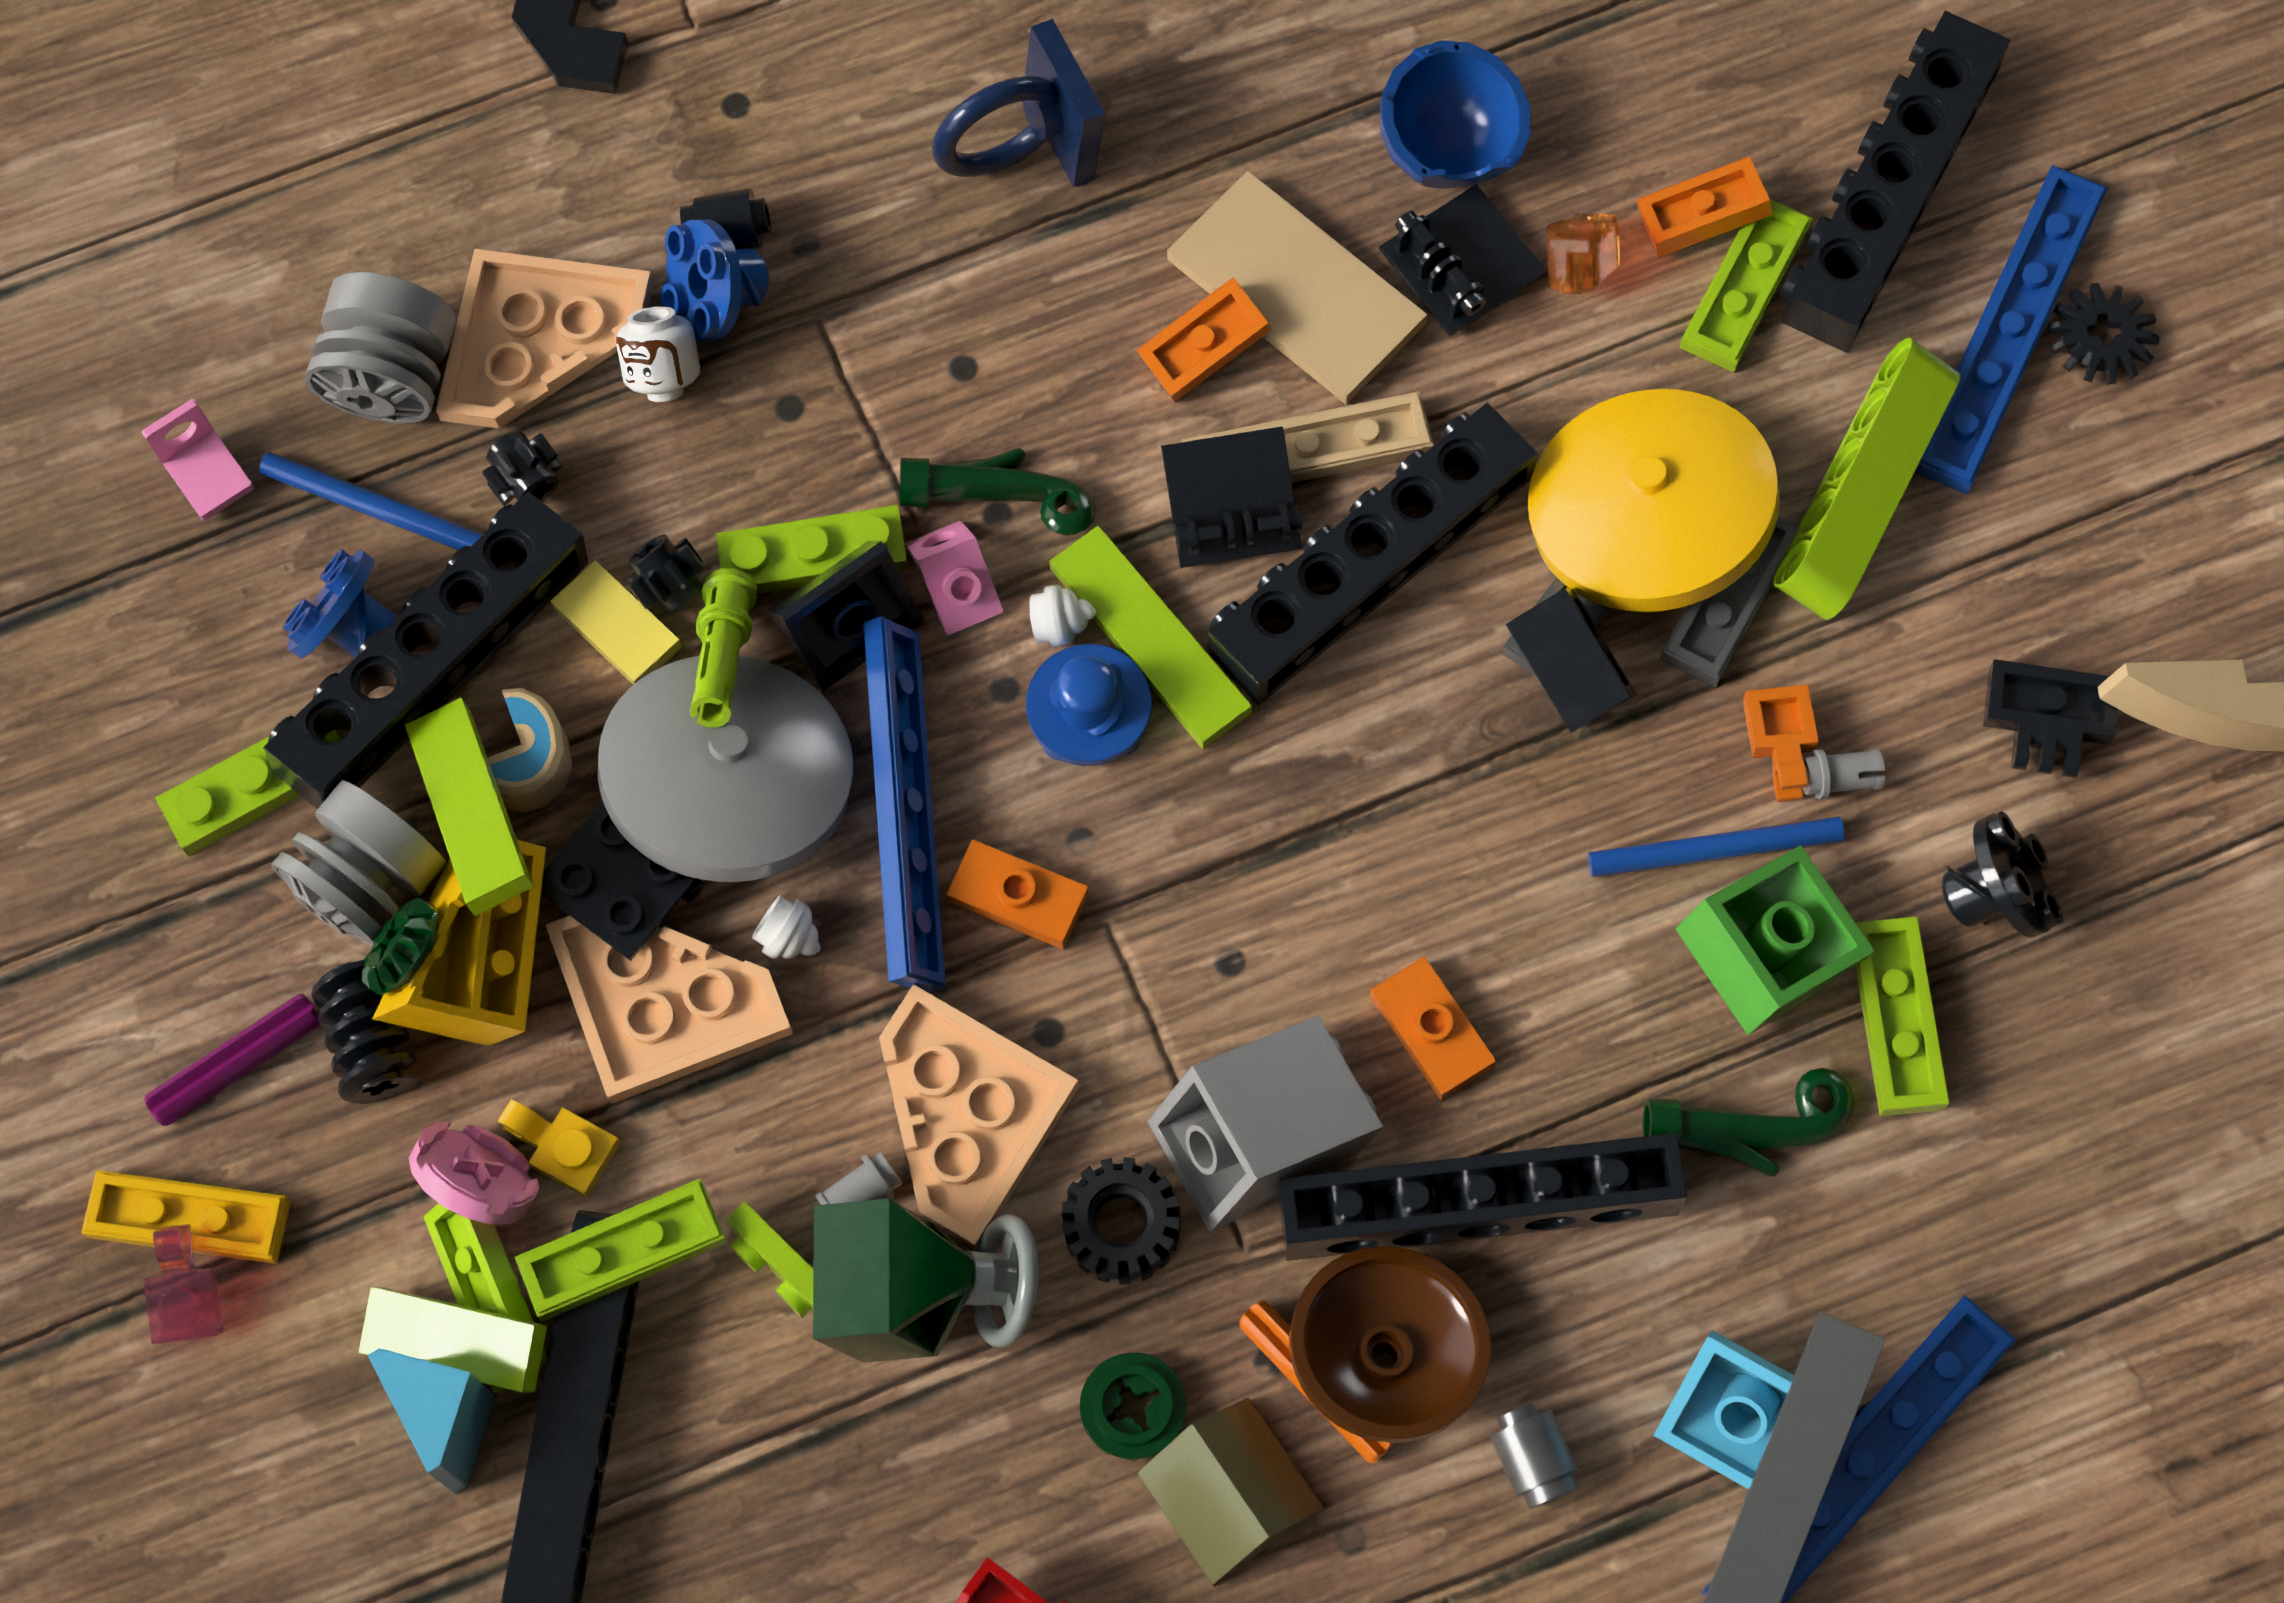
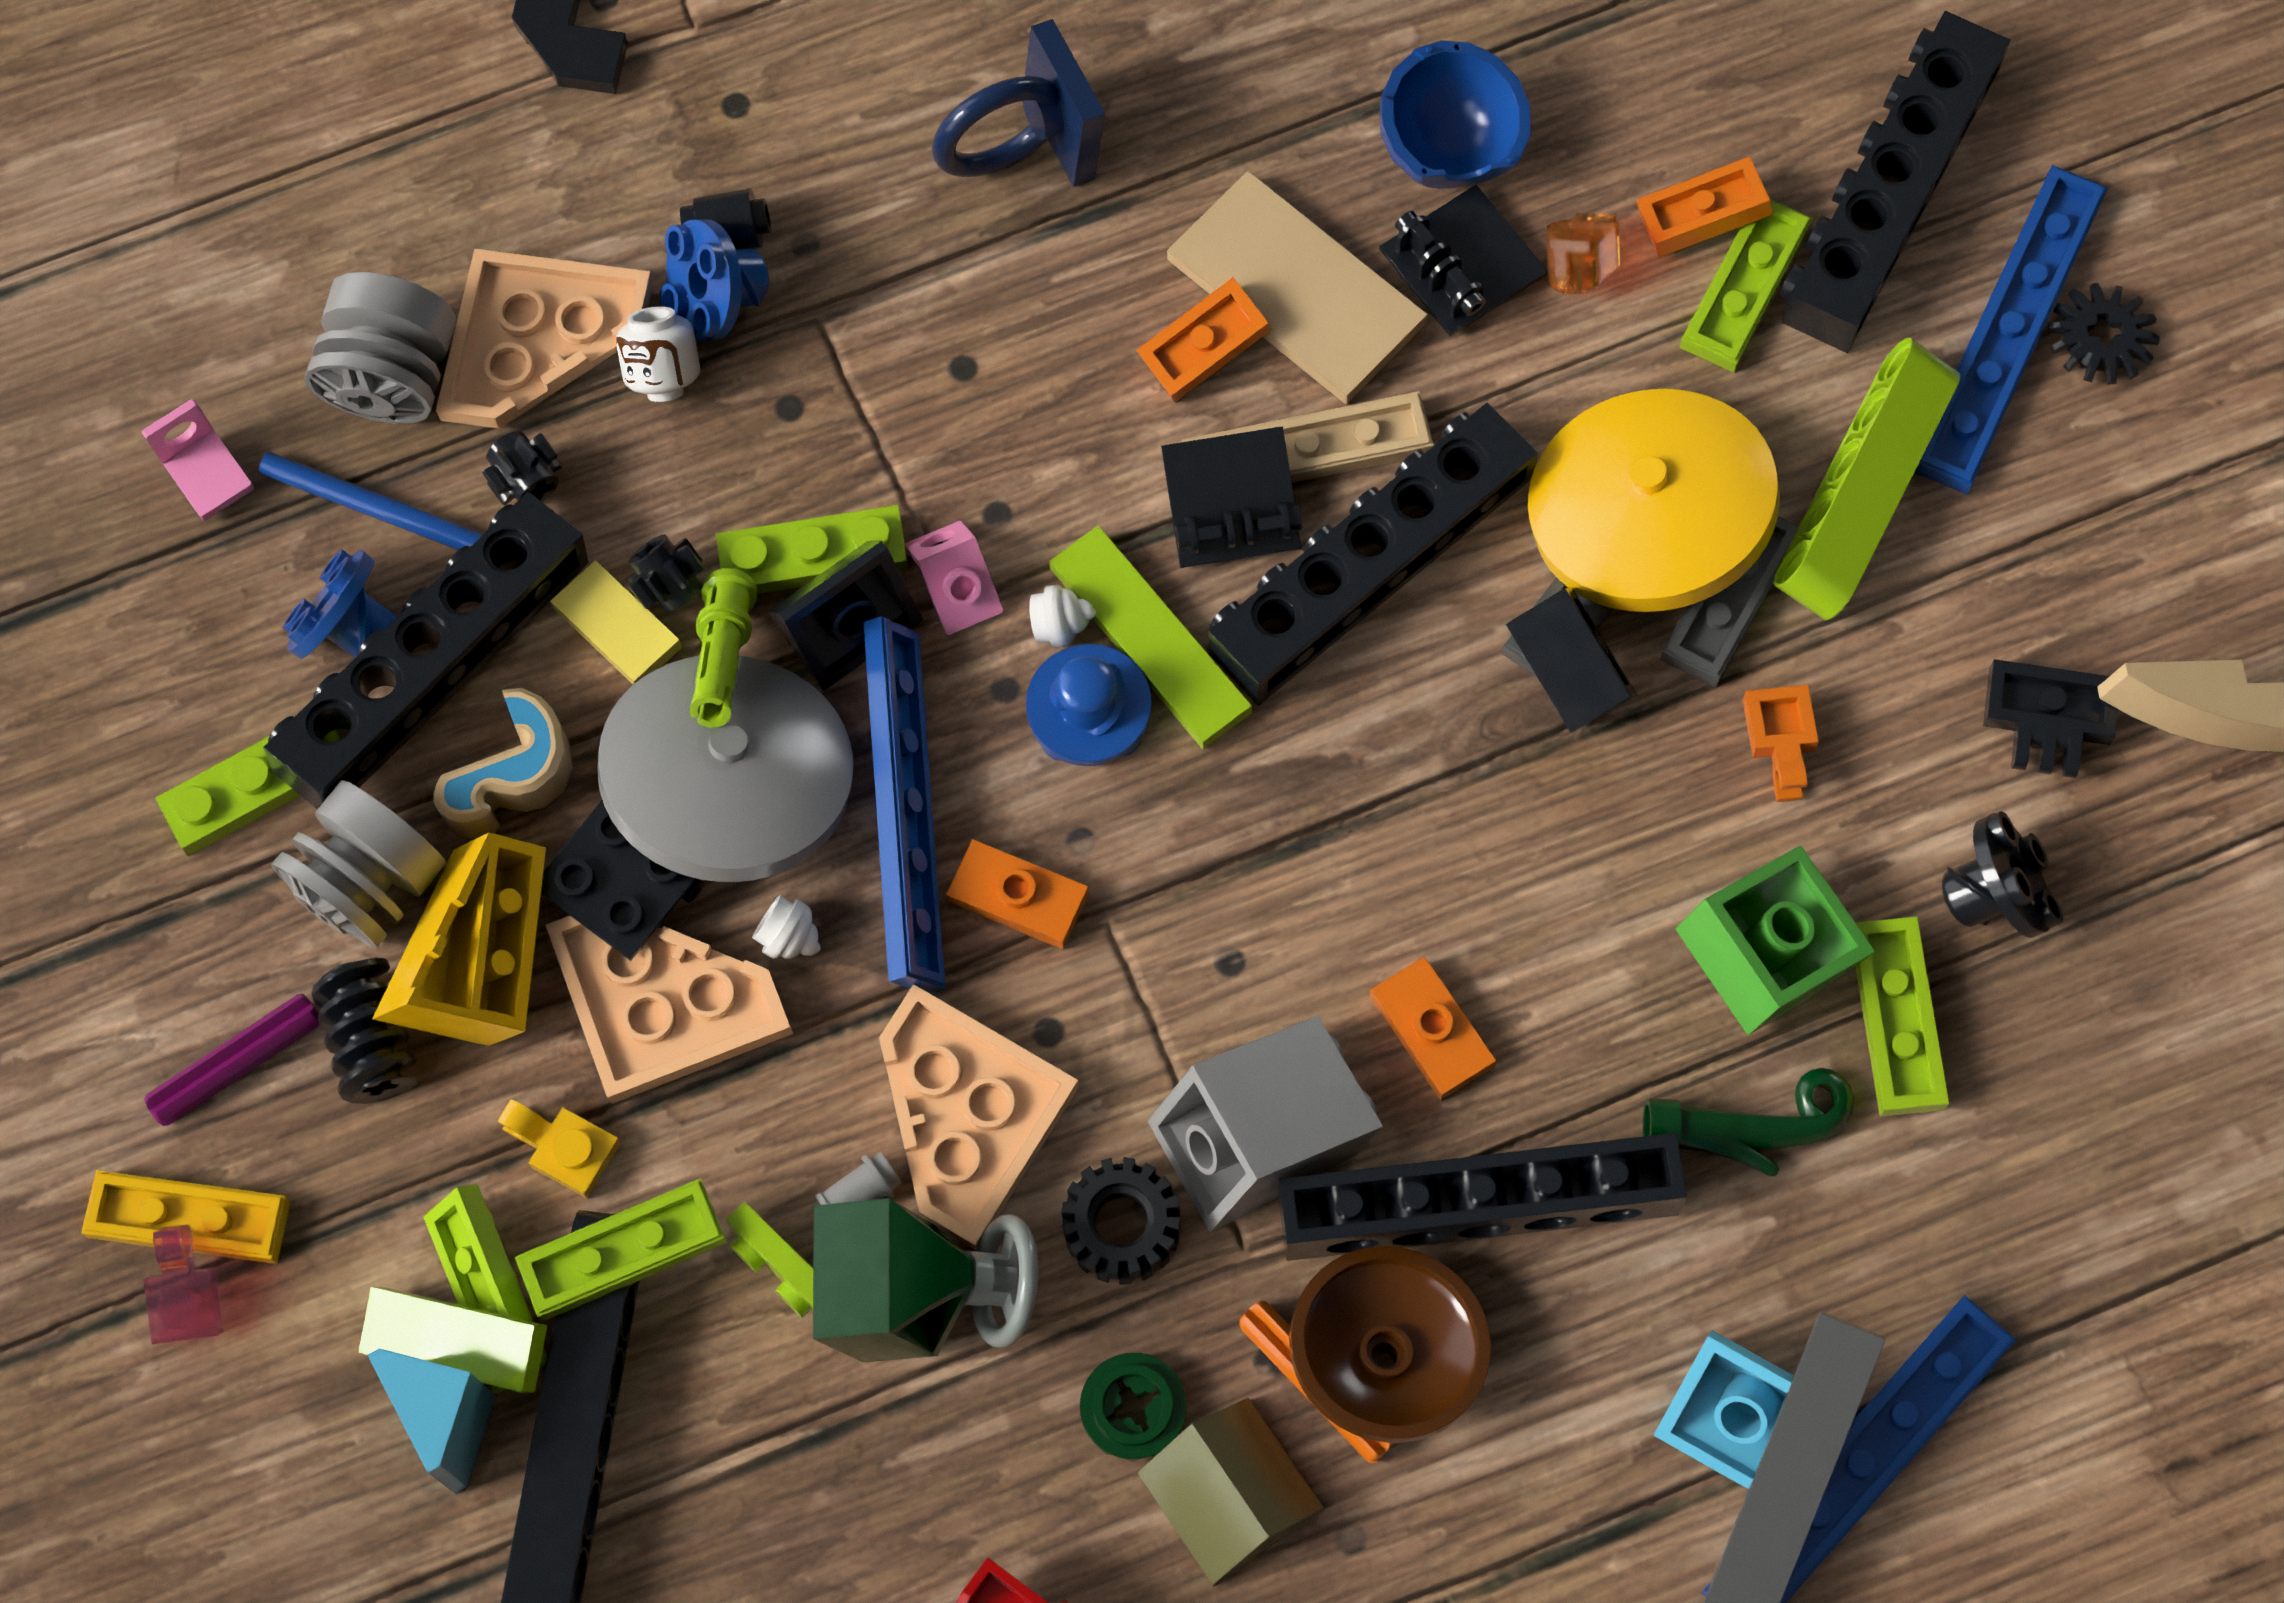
(401, 947): dark green gear -> none
(468, 807): lime tile -> none
(473, 1173): bright pink tile -> none
(994, 481): dark green plant -> none
(1534, 1455): flat silver brick -> none
(1715, 846): blue bar -> none
(1843, 772): light grey pin -> none

